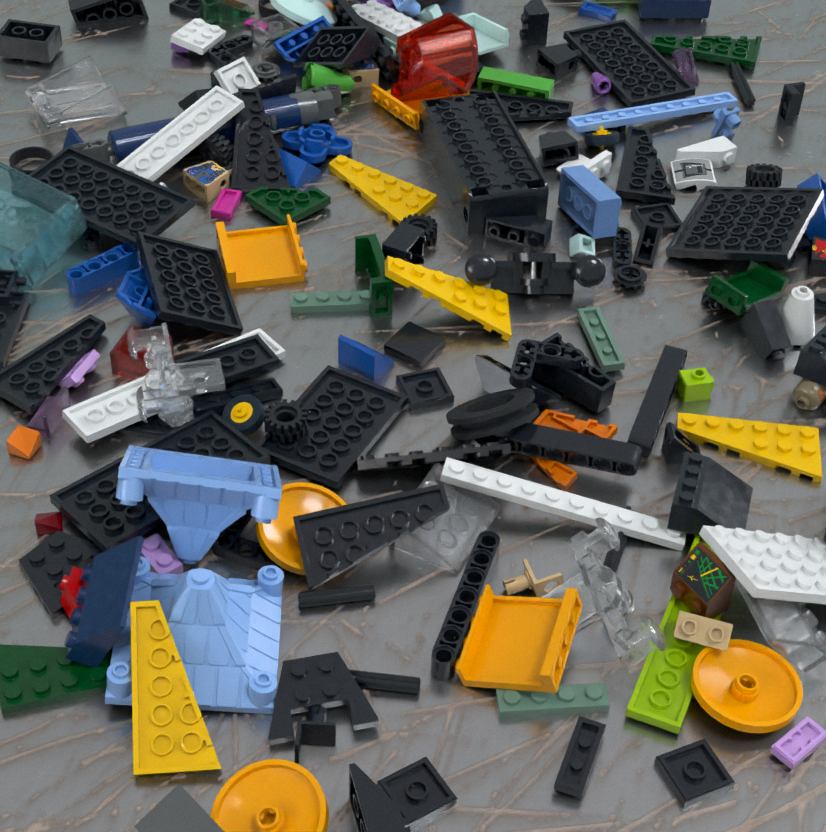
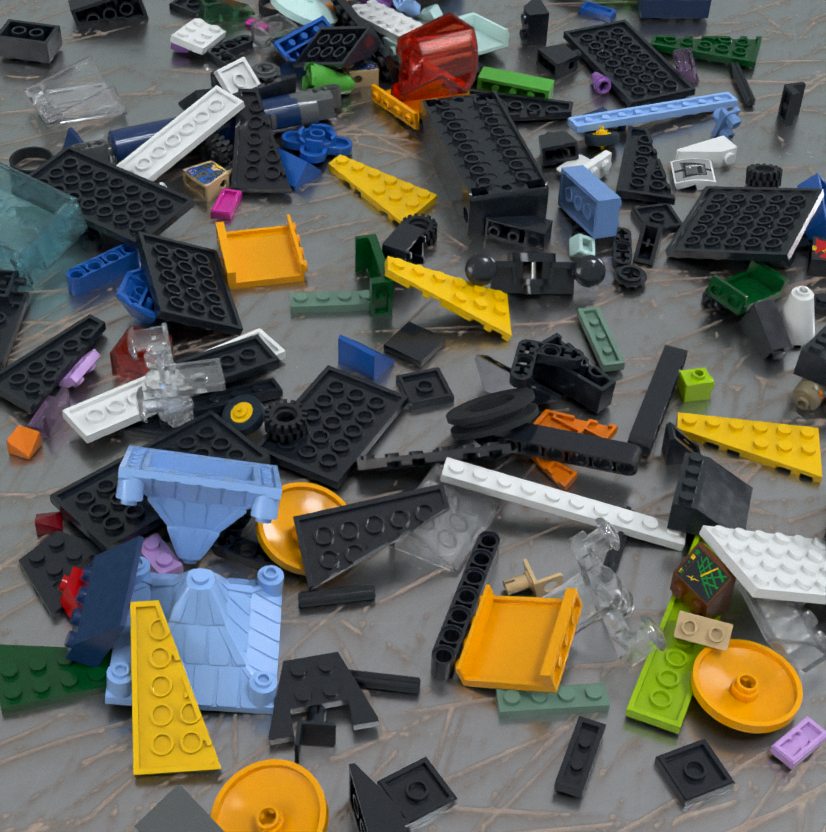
(287, 201): dark green plate -> none

